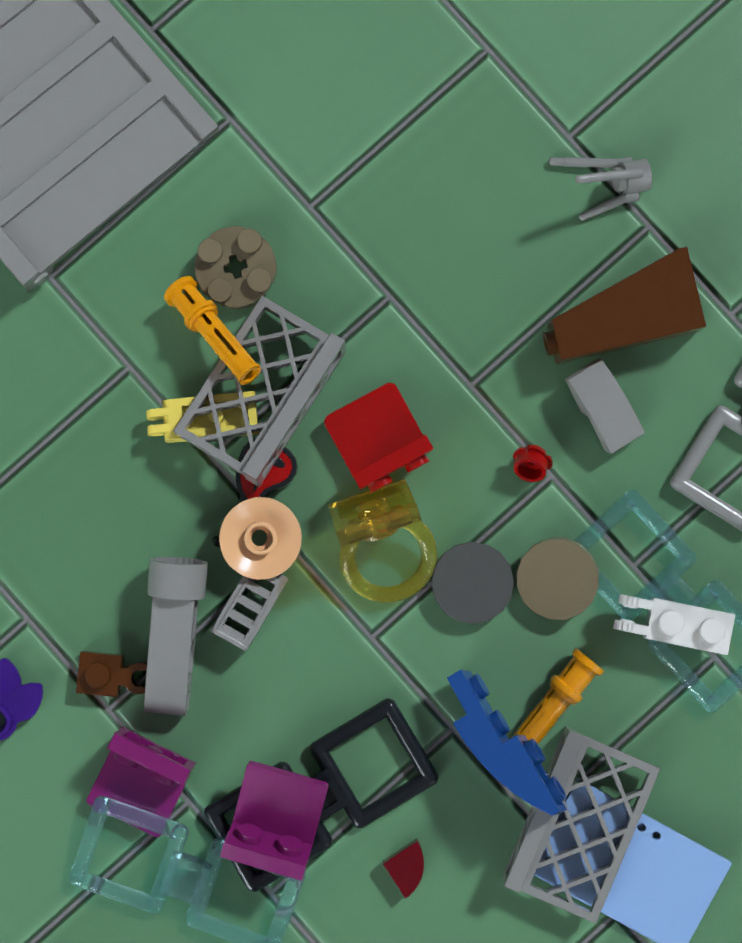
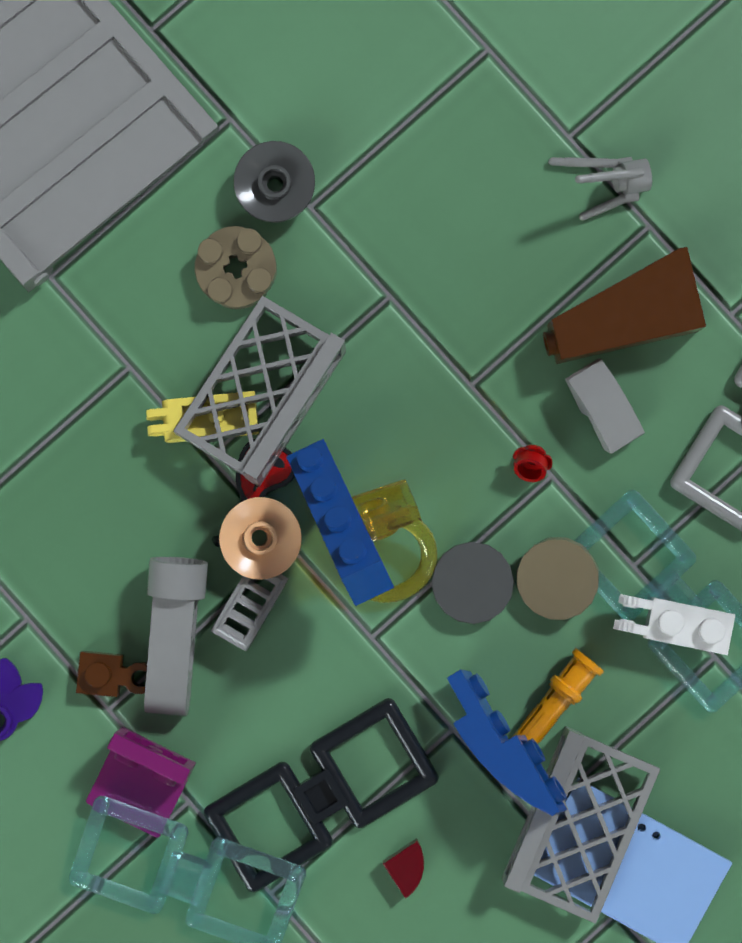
(201, 317): light orange pin -> none
(269, 162): none -> dark grey dish
(275, 820): magenta bracket -> none
(339, 523): none -> blue arch
(378, 437): red bracket -> none

